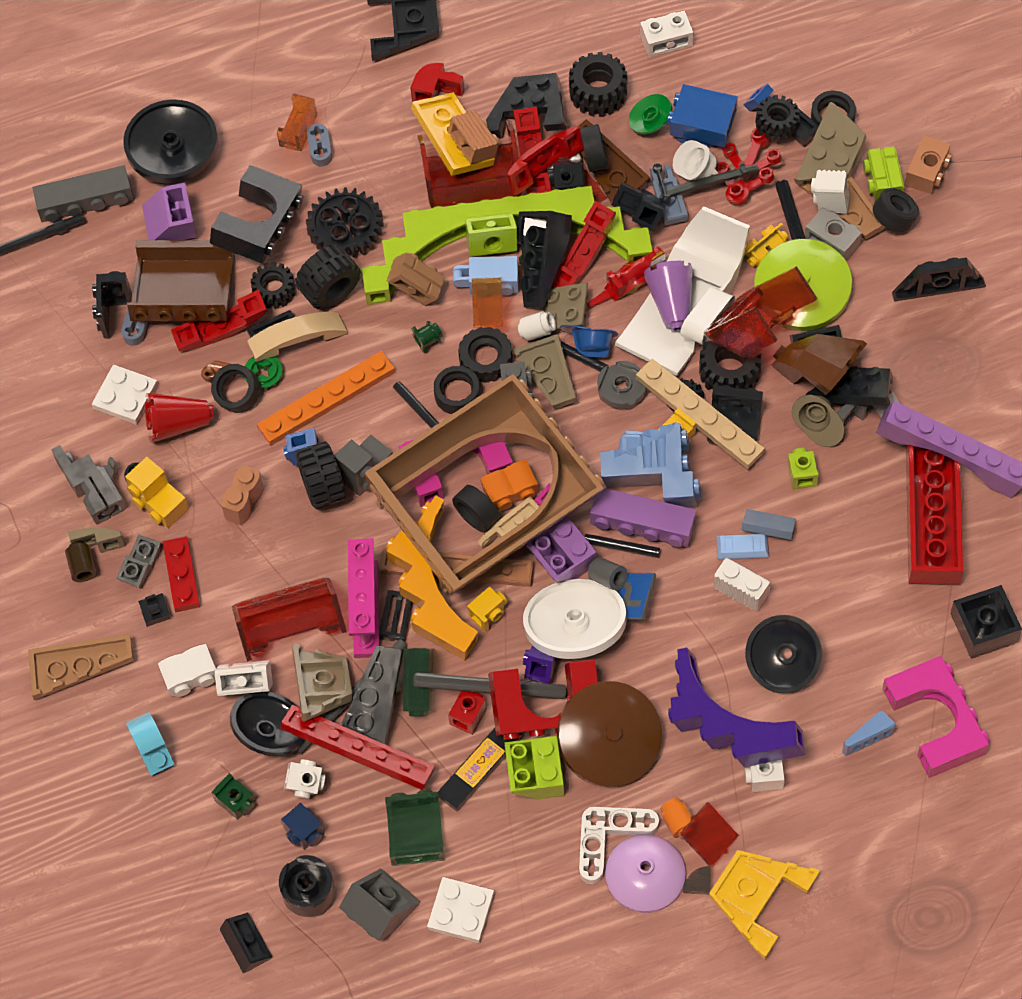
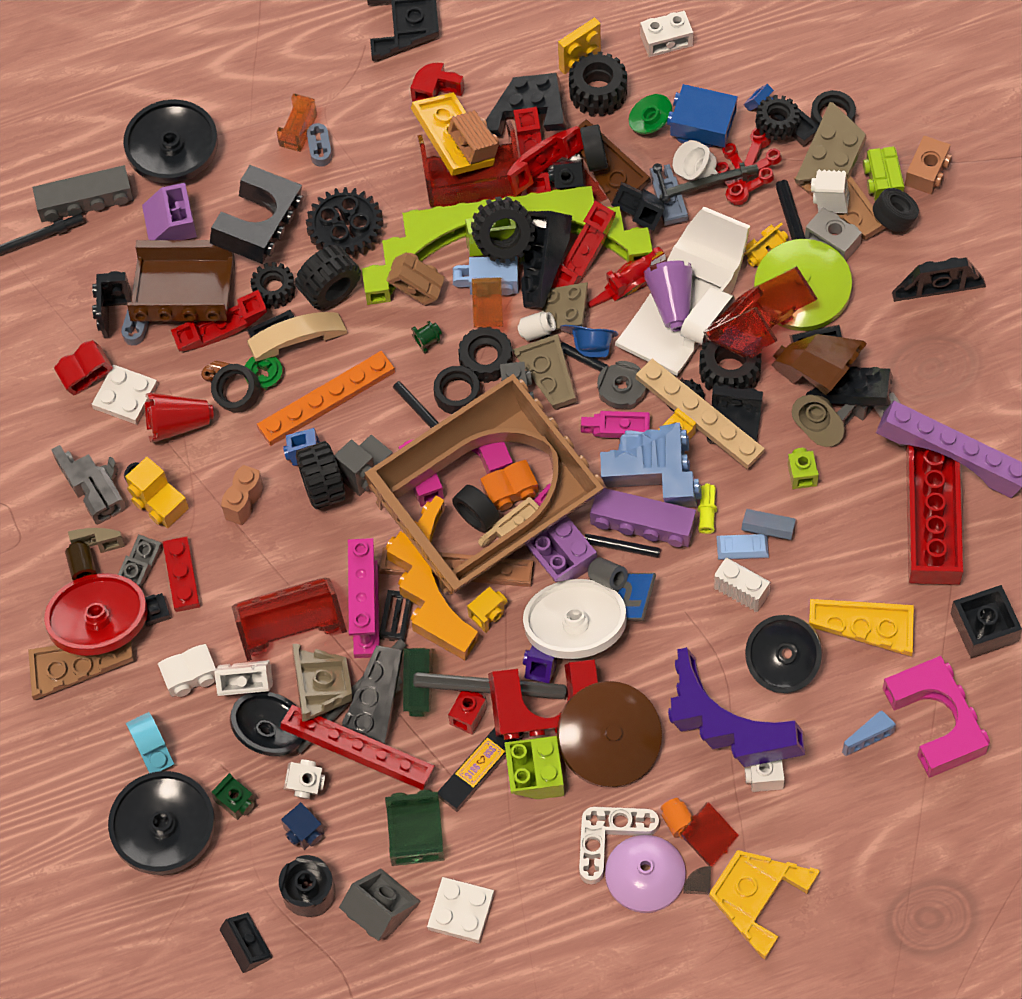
(83, 367): none -> red brick
(95, 614): none -> red dish
(161, 823): none -> black dish
(516, 242): none -> black tyre
(579, 43): none -> yellow plate
(615, 423): none -> dark pink hinge
(707, 509): none -> neon yellow axle
(871, 623): none -> yellow wing

